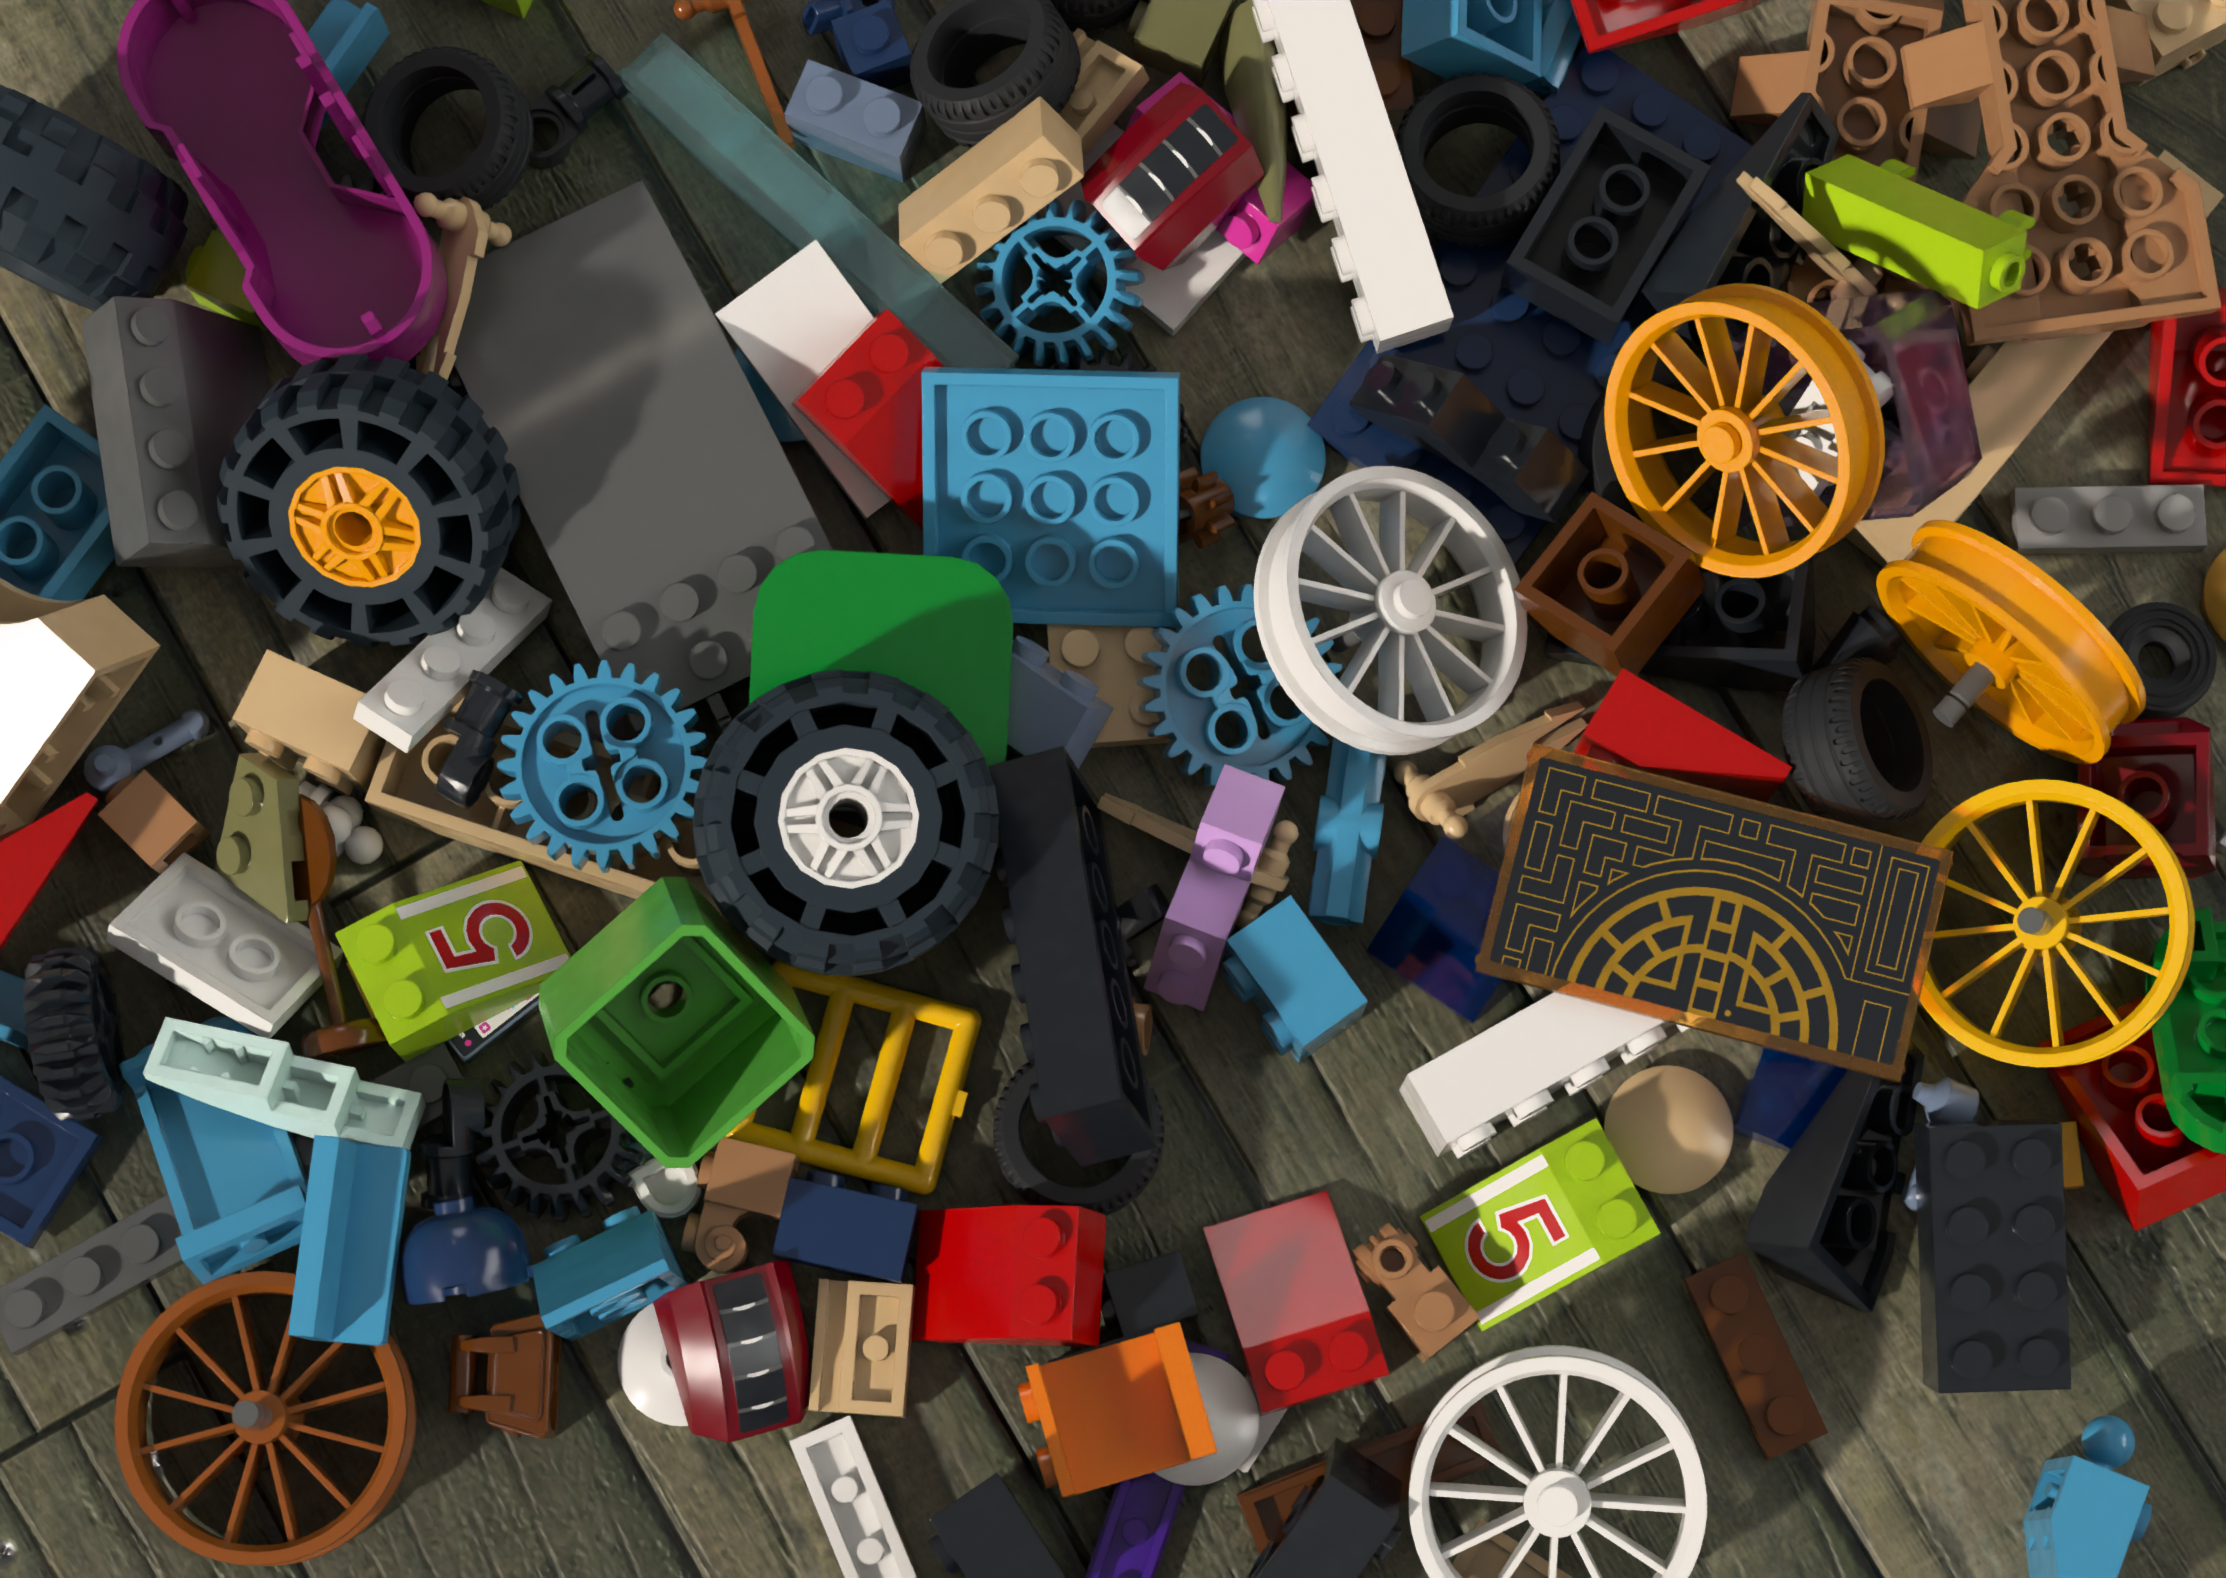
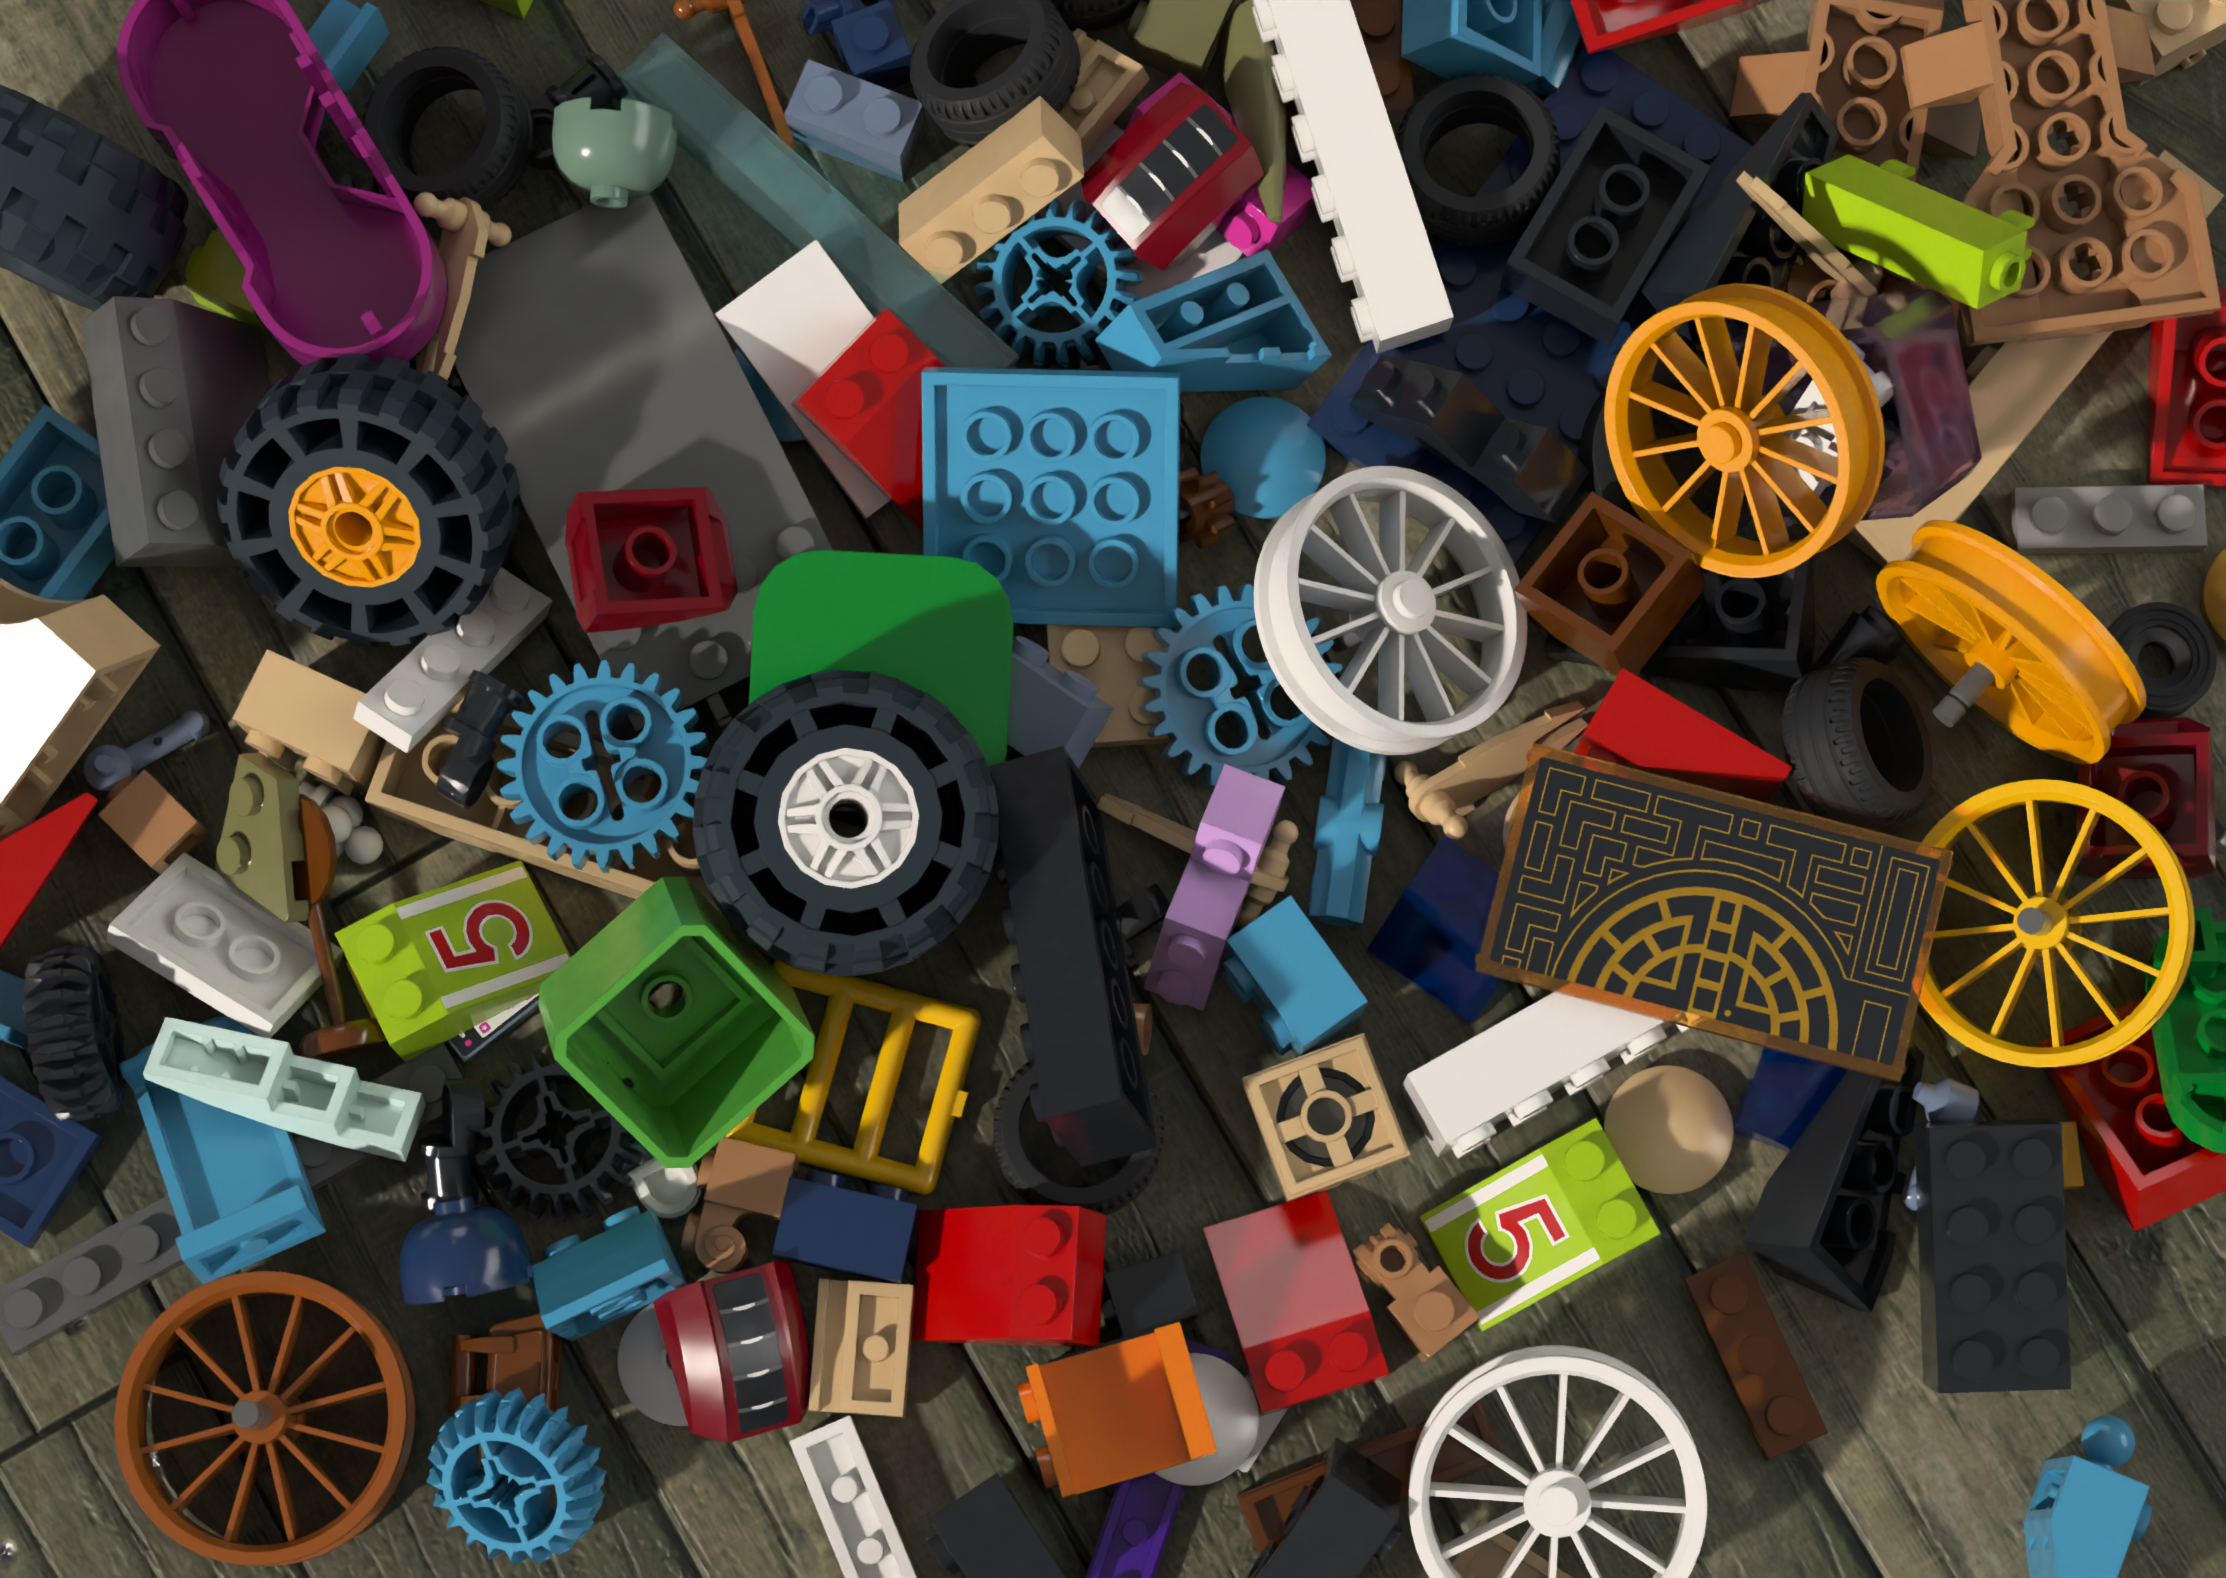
(349, 1242): dark azure panel -> none
(524, 1454): none -> dark azure gear
(613, 151): none -> sand green cylinder
(648, 557): none -> dark red slope
(1220, 331): none -> dark azure wedge
(1325, 1117): none -> tan piece

